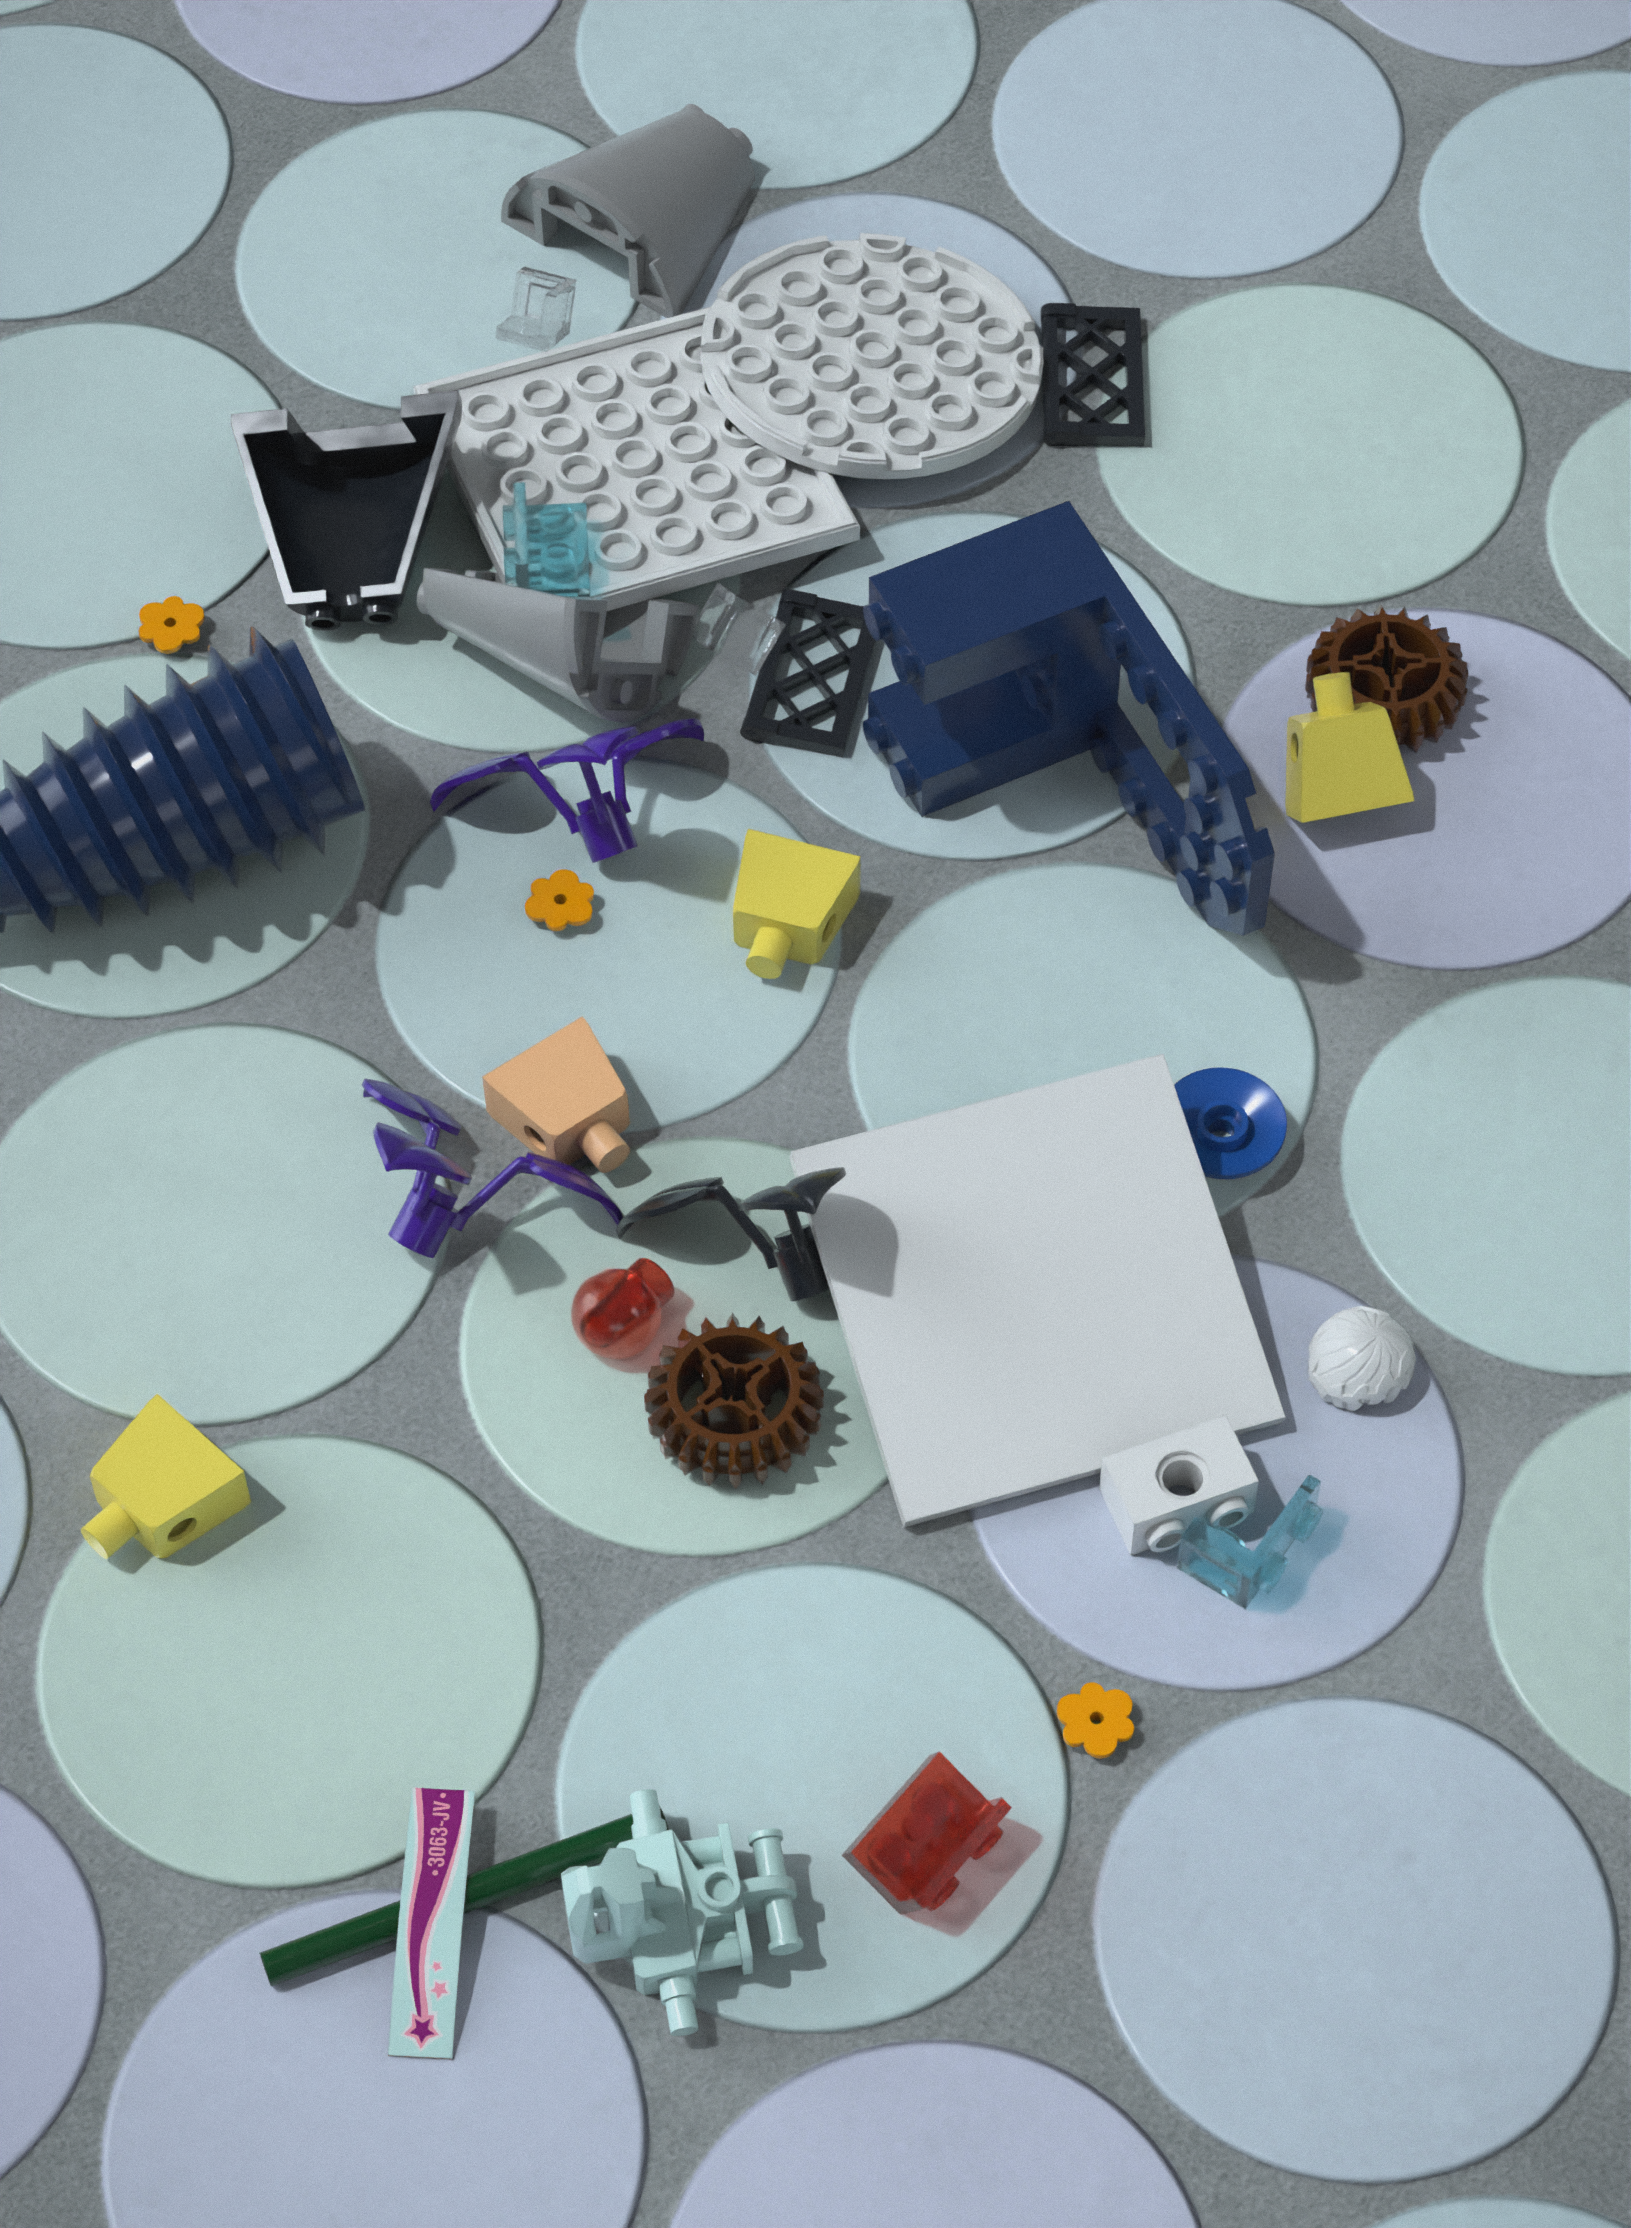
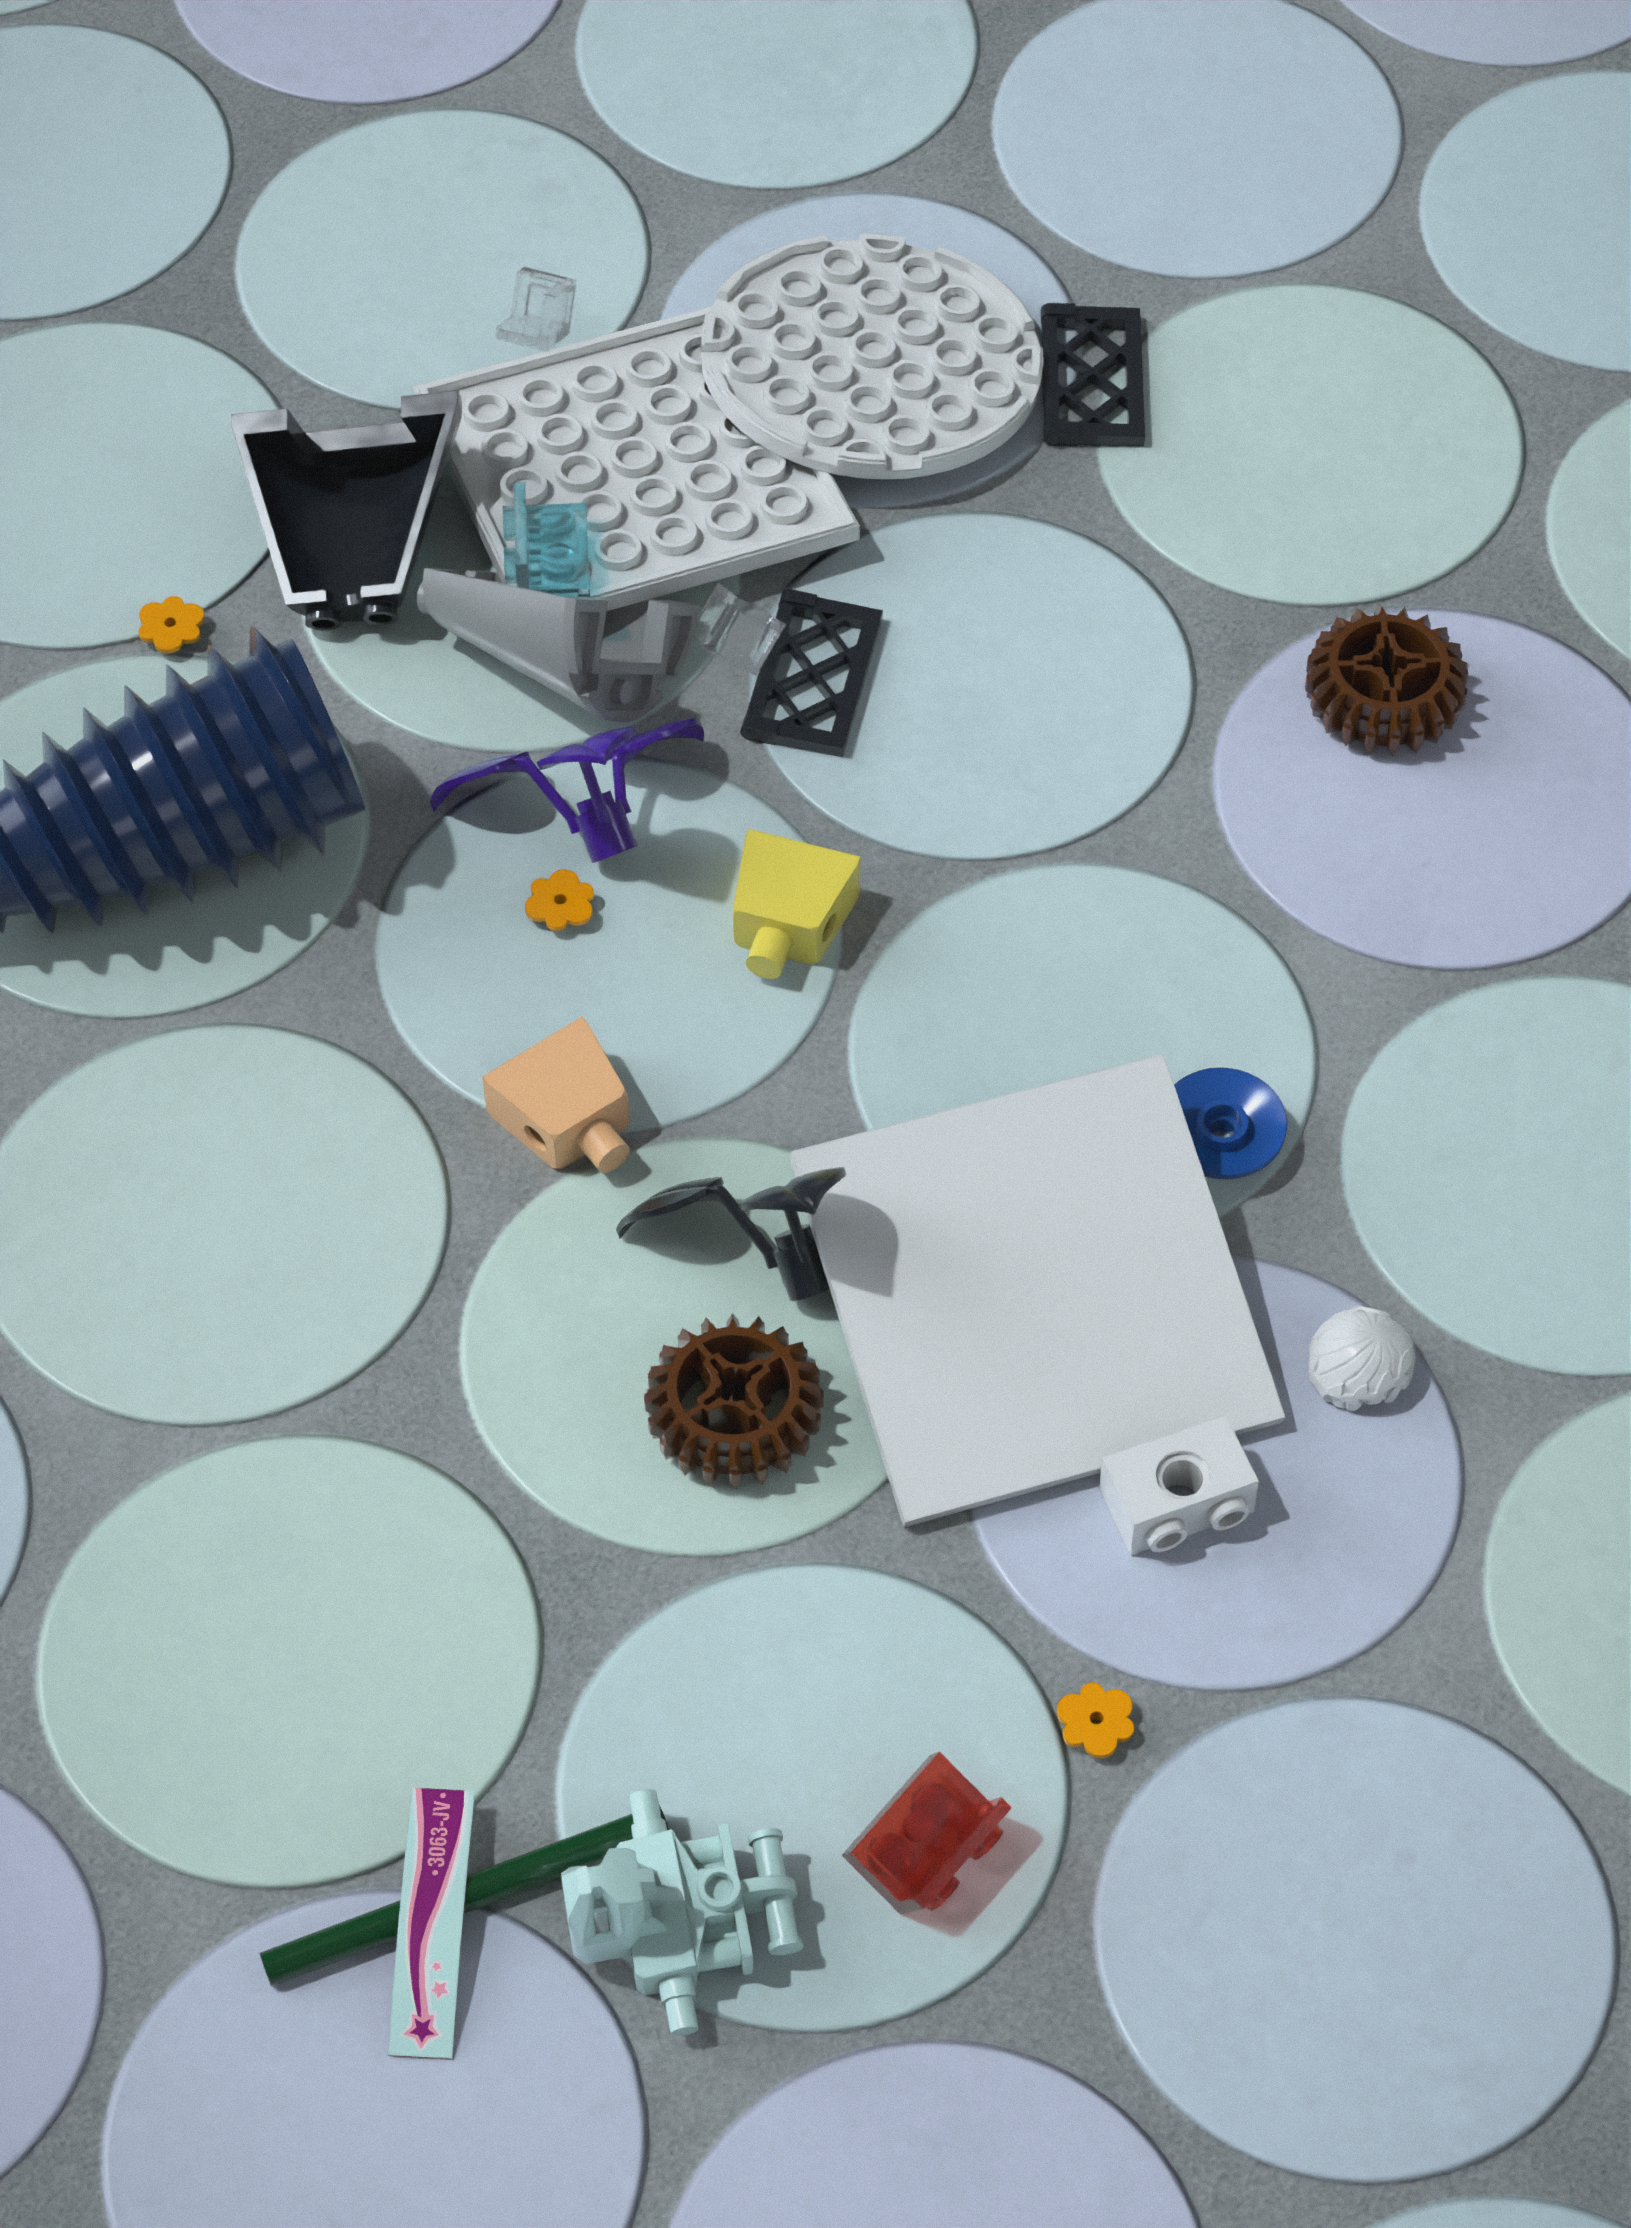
(162, 1485): light yellow torso -> none
(429, 1206): dark purple plant -> none
(621, 1309): clear red piece -> none
(648, 194): light grey cone -> none
(1017, 665): dark blue bracket -> none
(1237, 1573): clear light blue bracket -> none
(1342, 756): light yellow torso -> none

